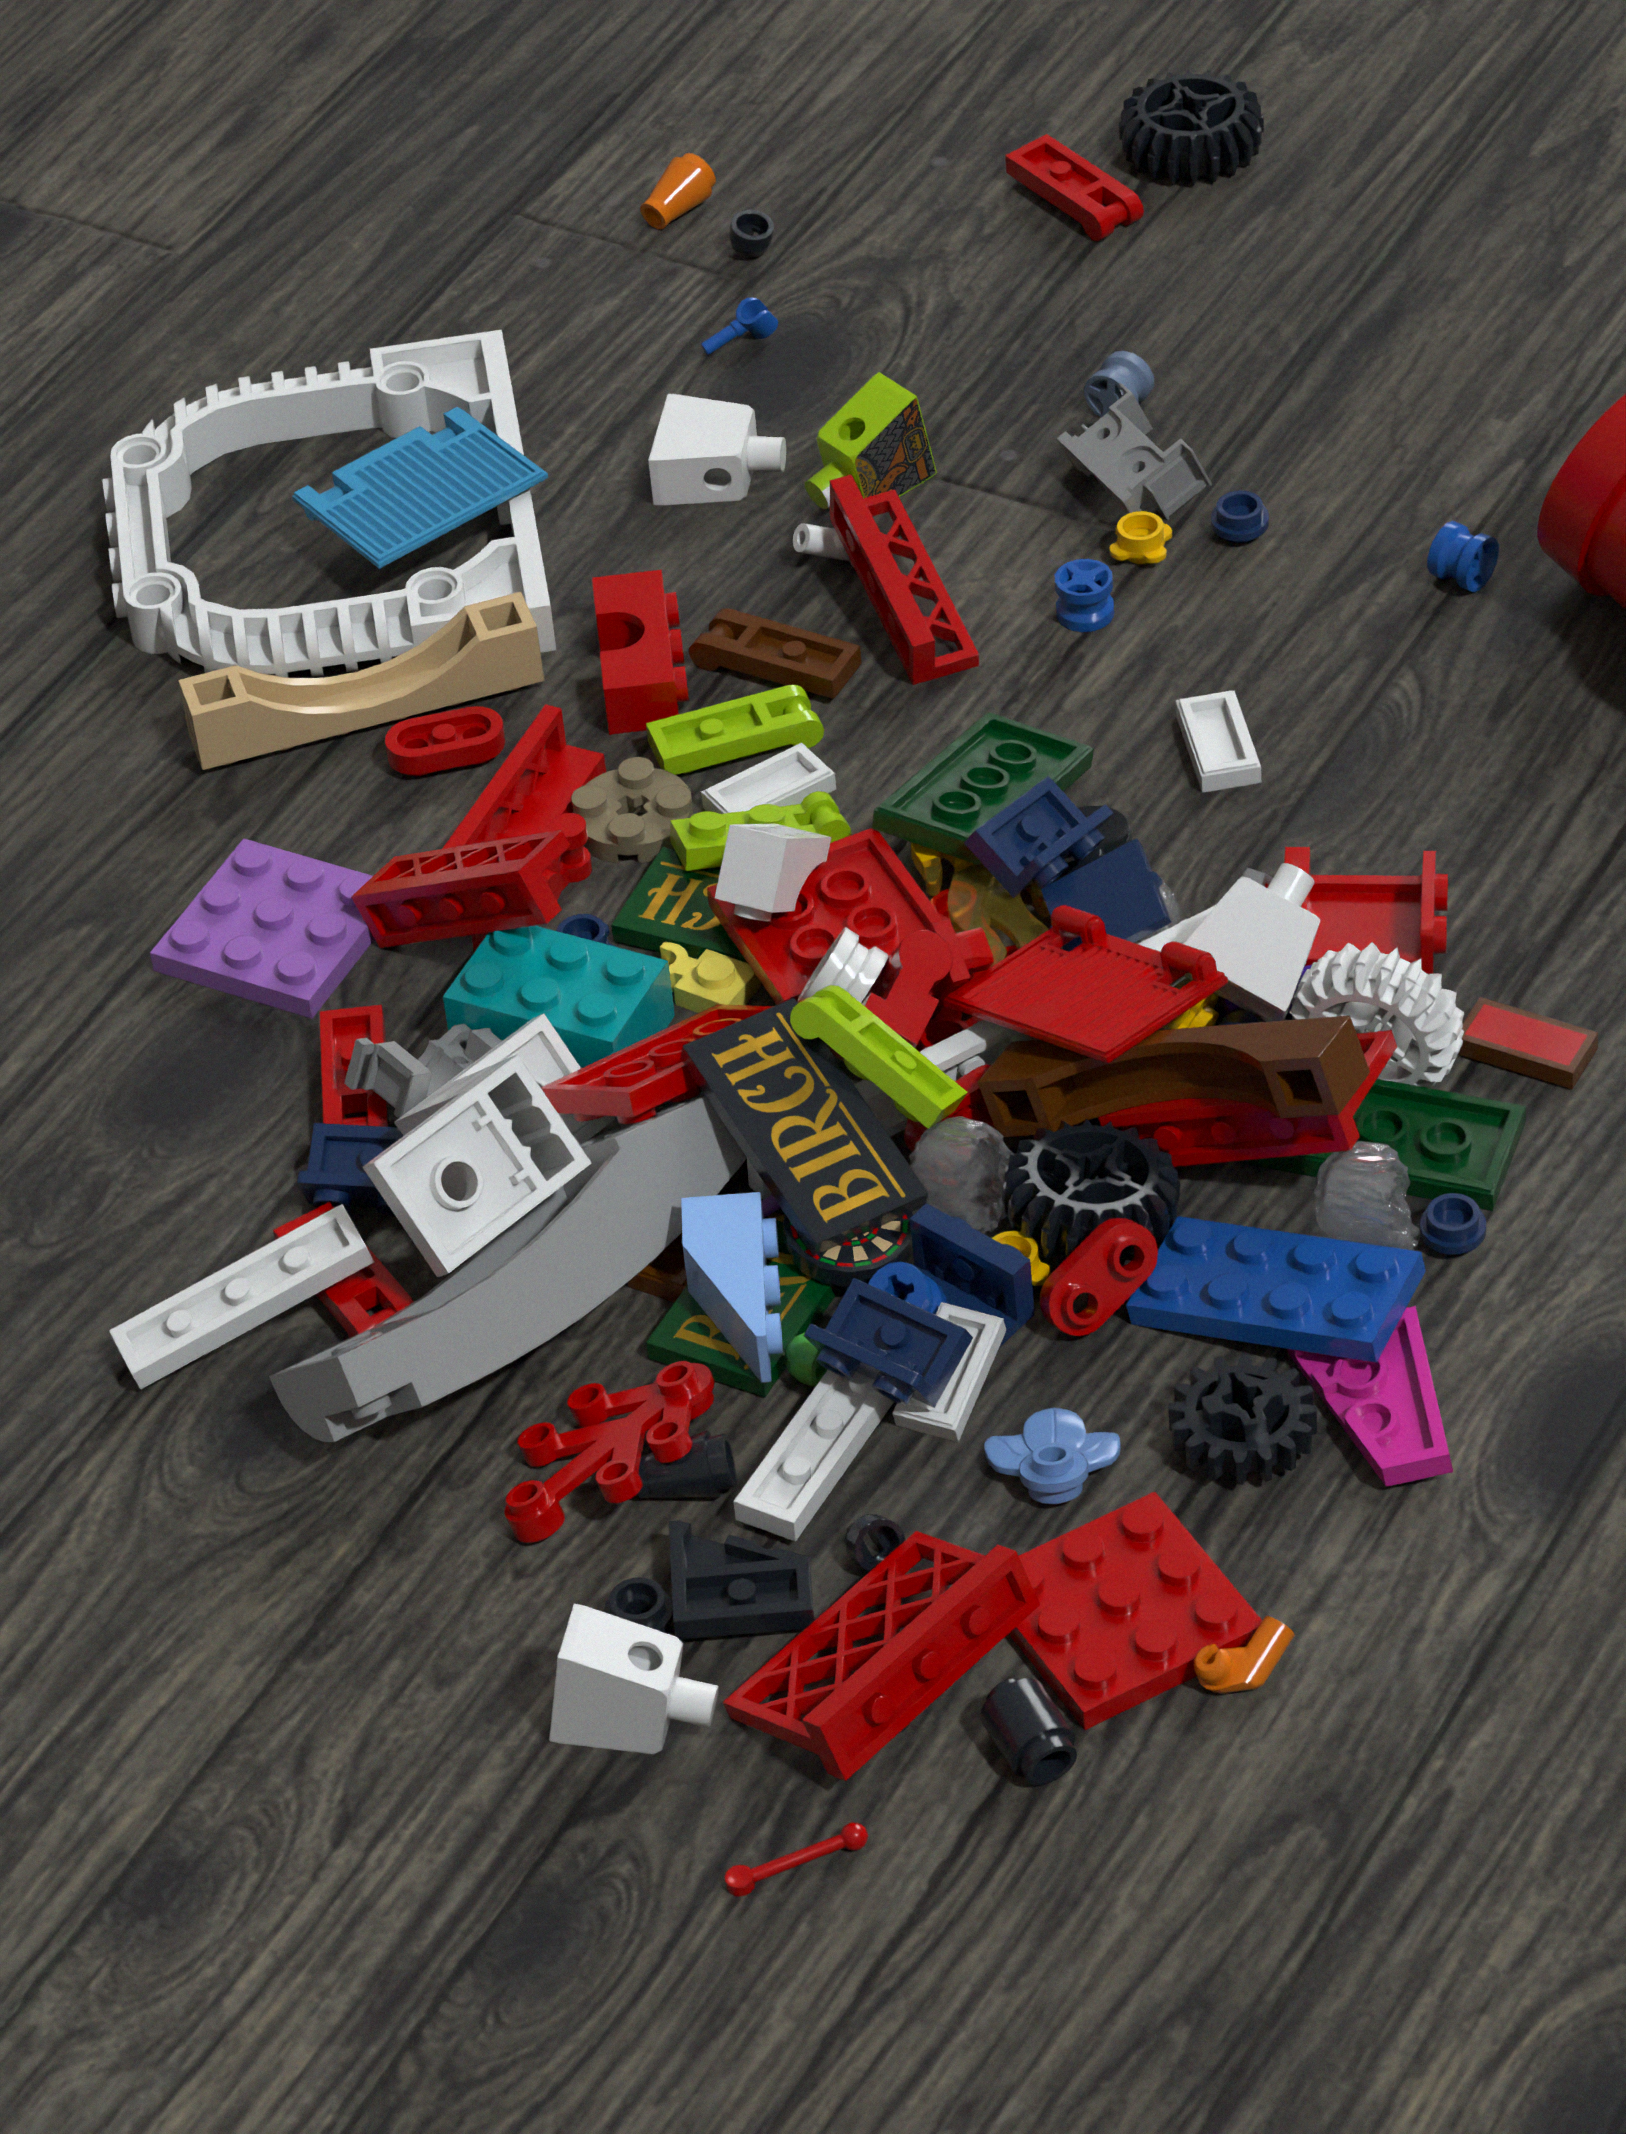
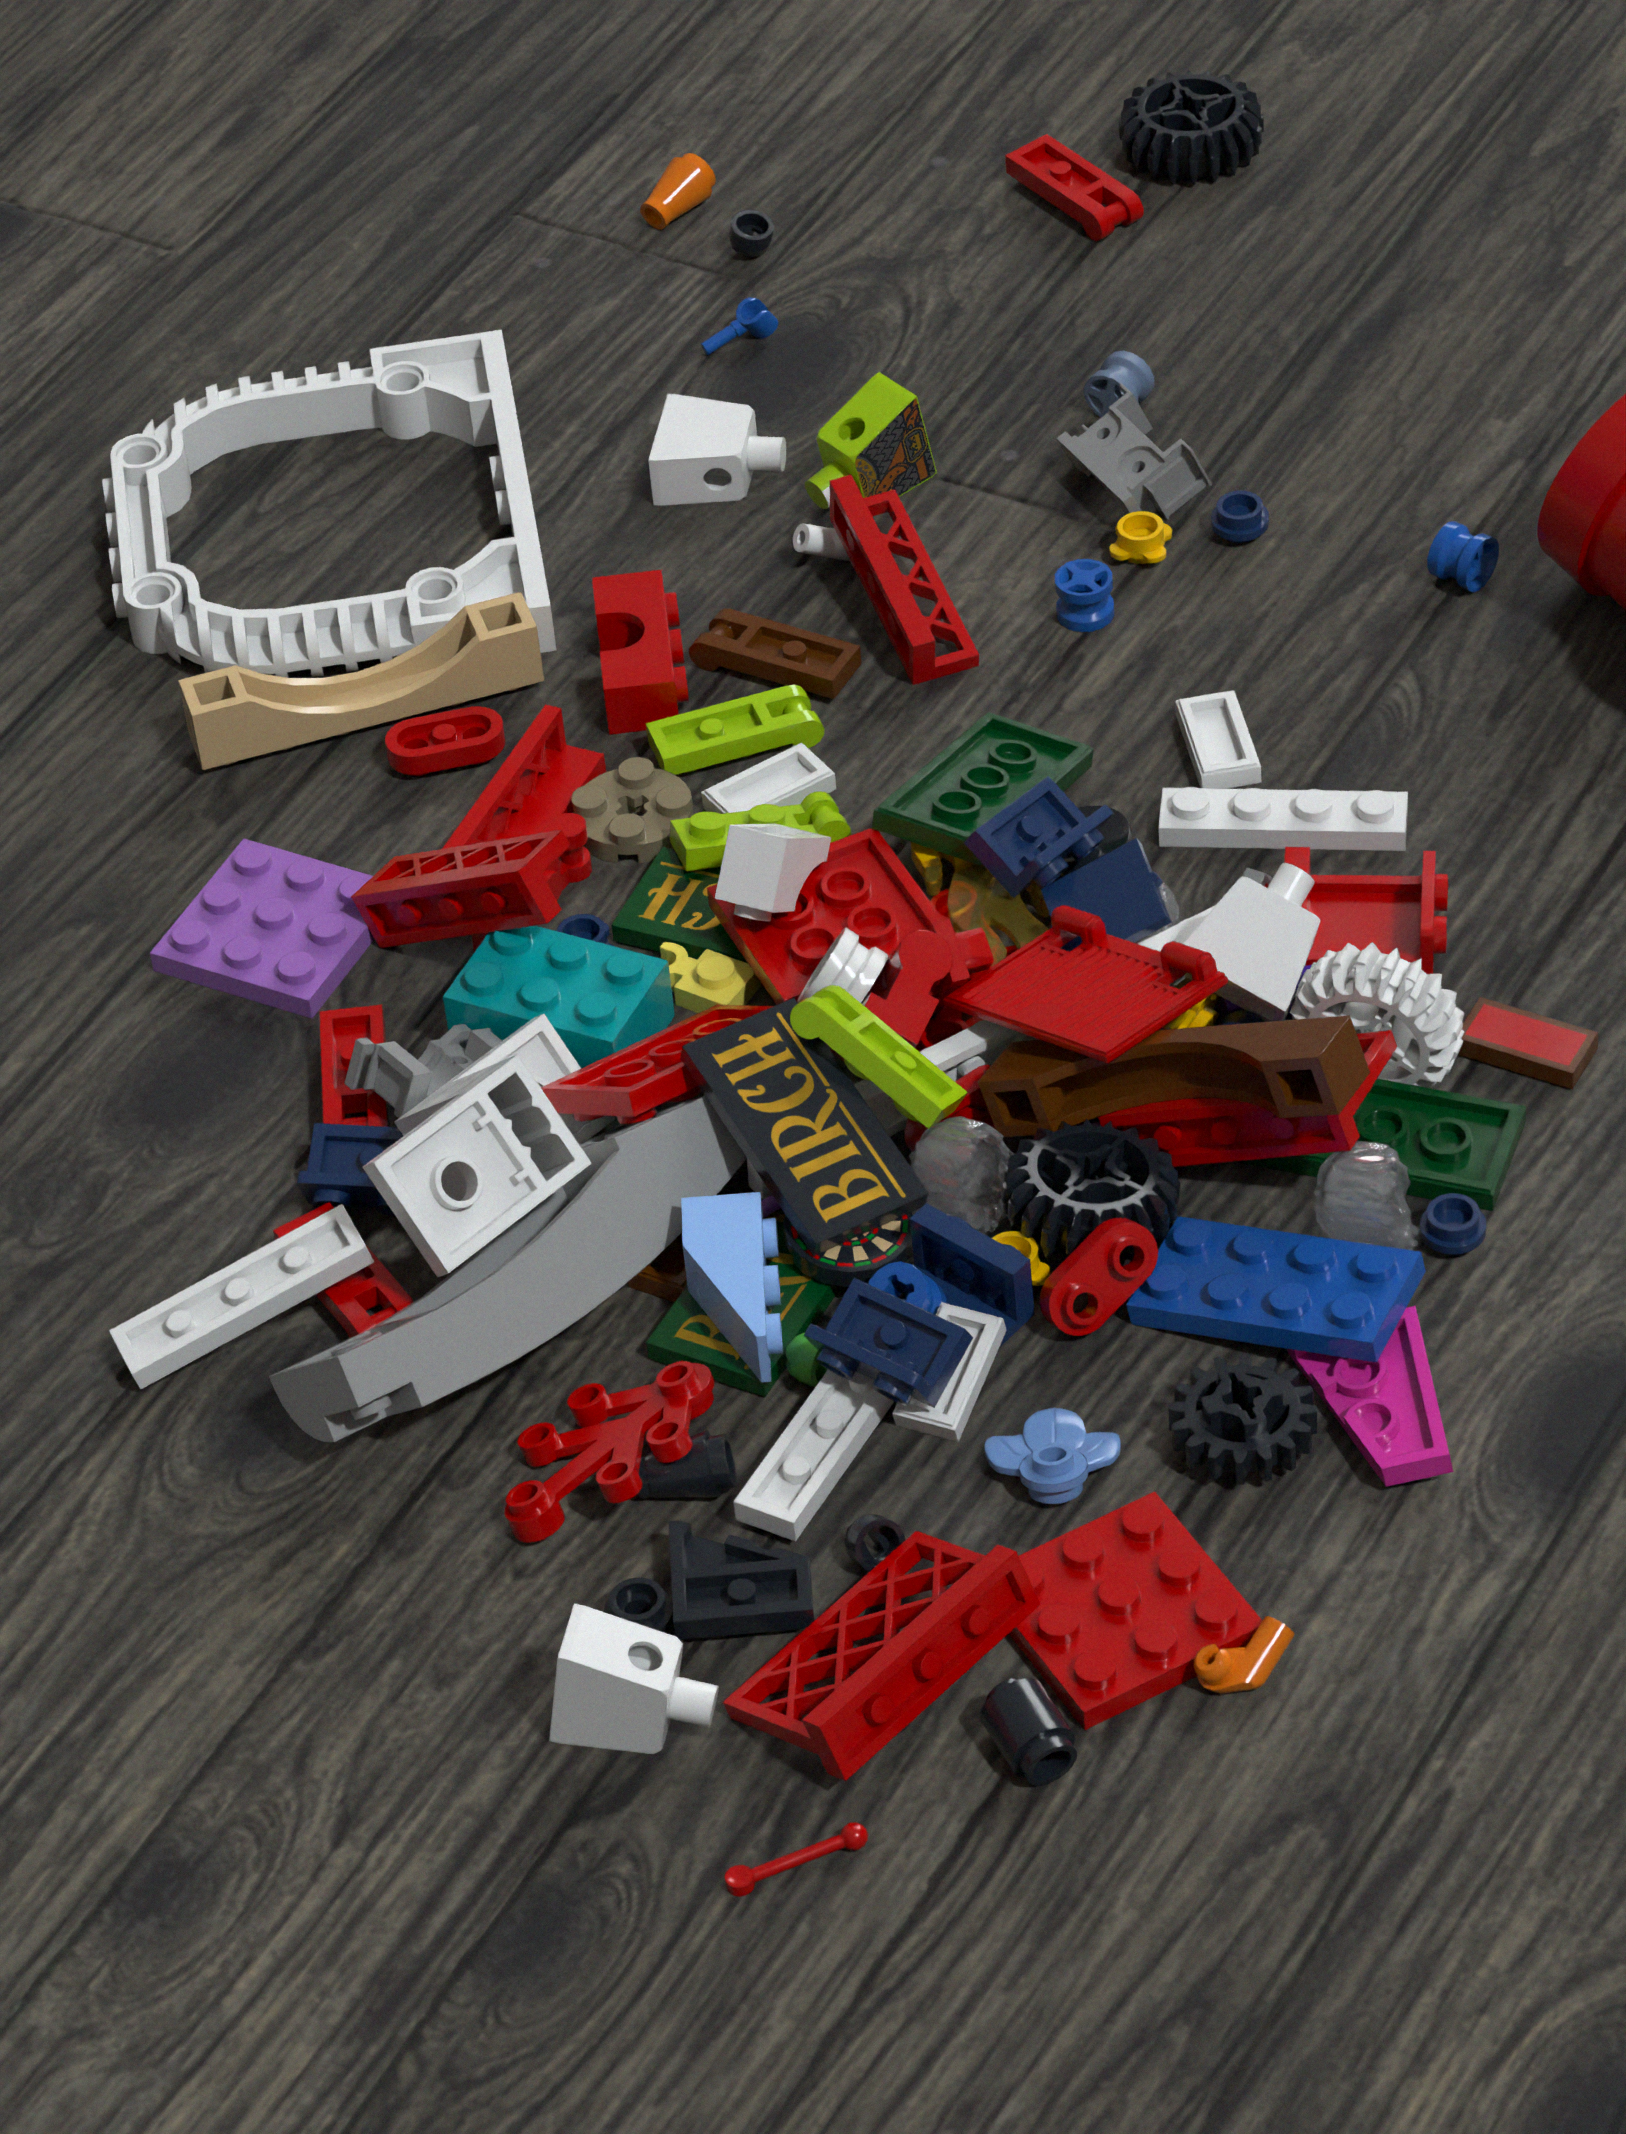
(419, 488): dark azure window -> none
(1283, 819): none -> white plate

